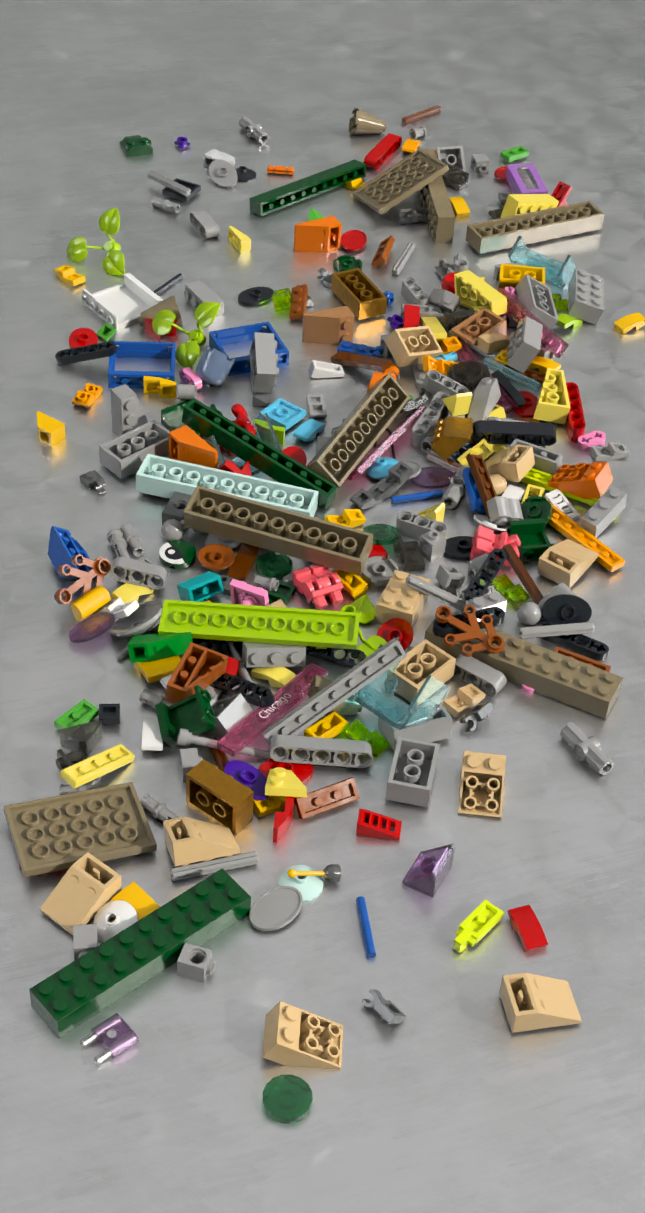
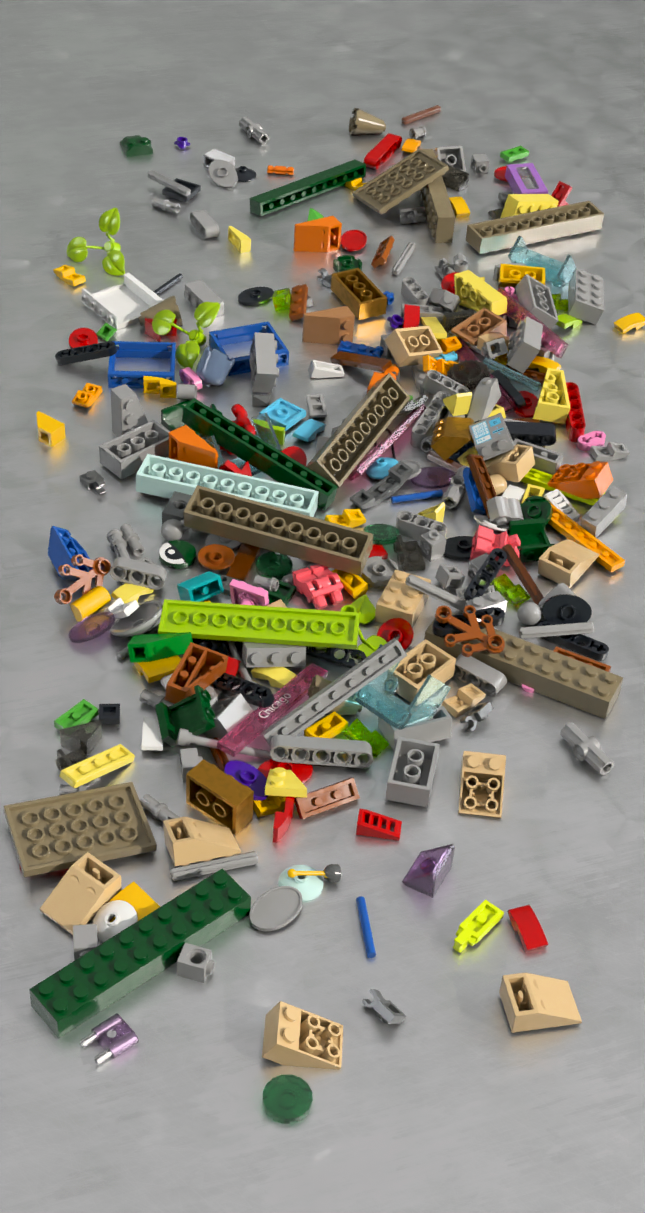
(491, 436): none -> light grey slope
(500, 348): none -> light grey brick

